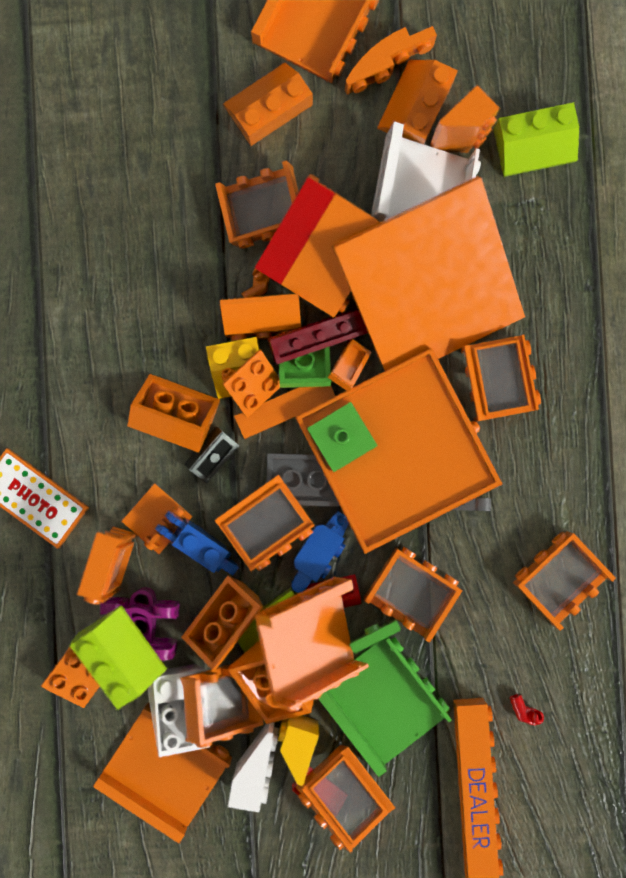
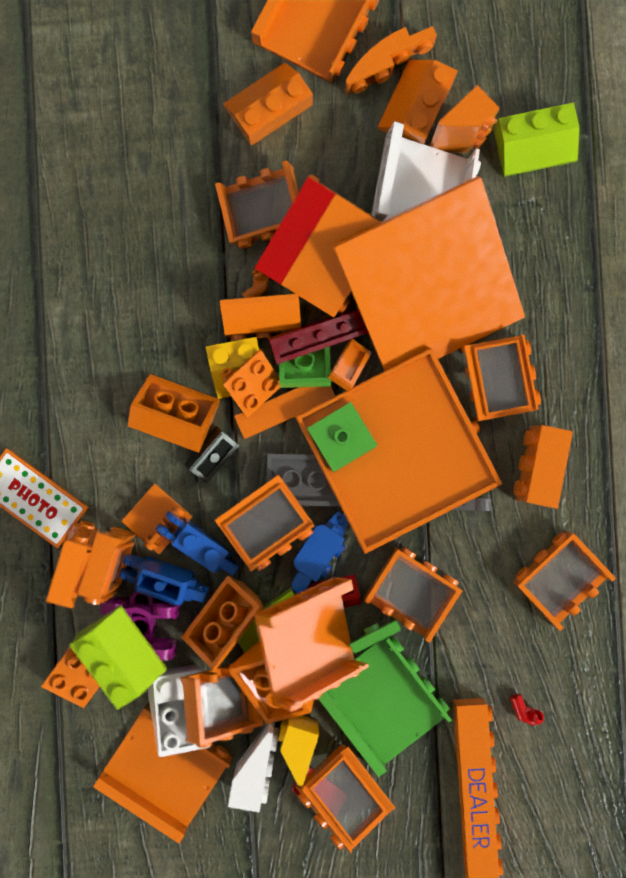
(72, 564): none -> orange window
(163, 580): none -> blue hinge
(543, 465): none -> orange brick

